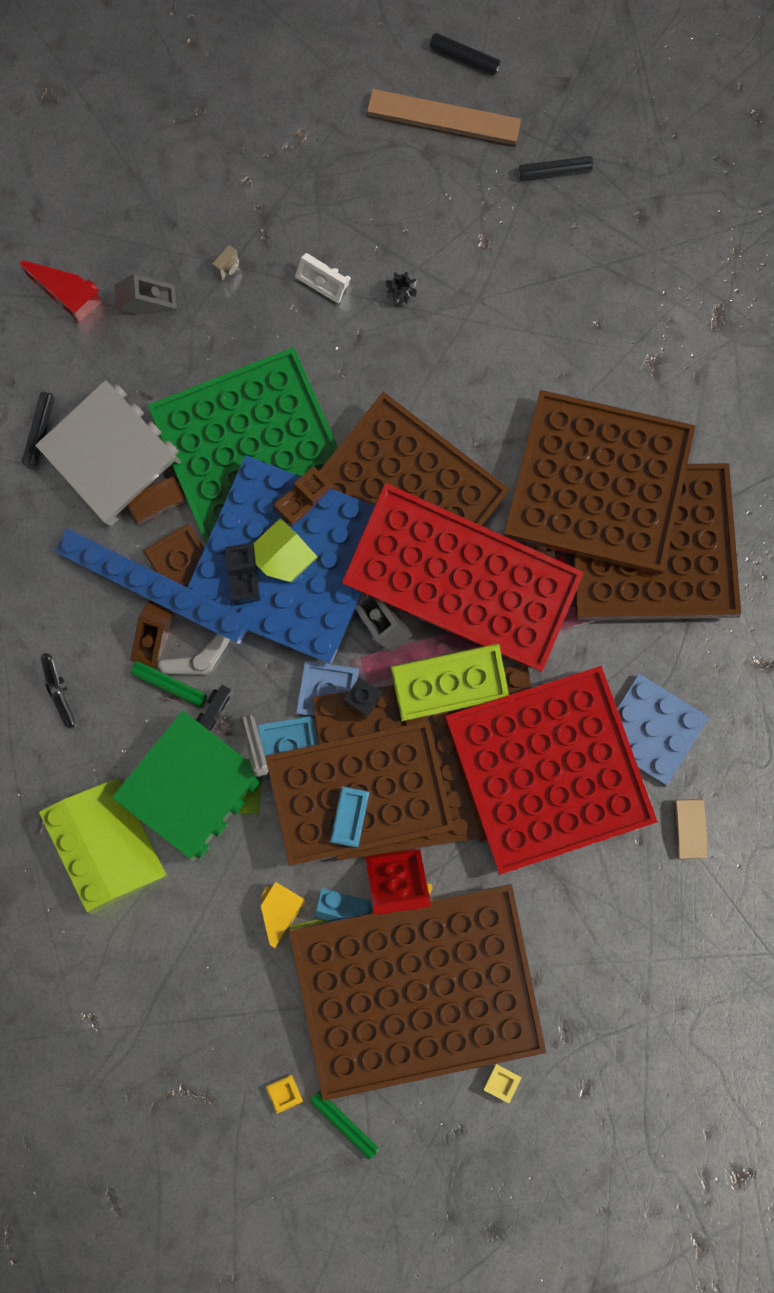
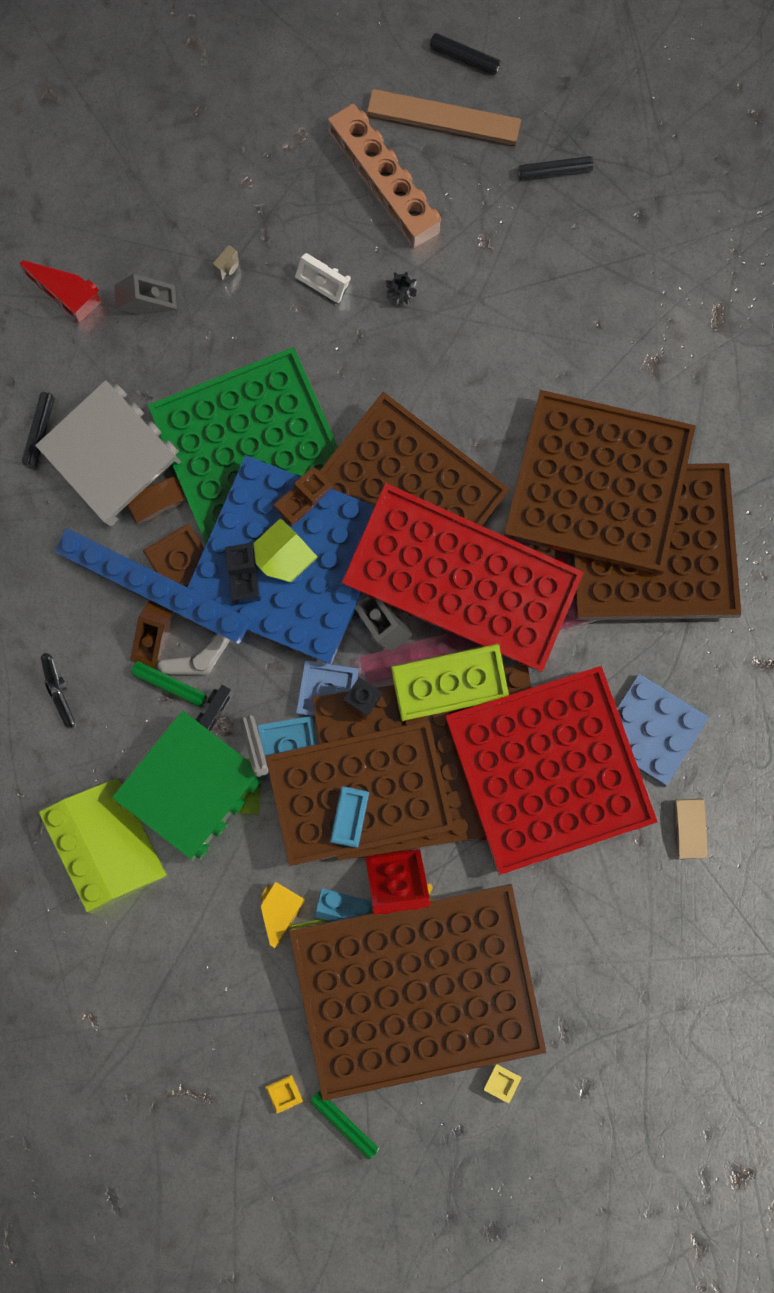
(415, 228): none -> nougat brick

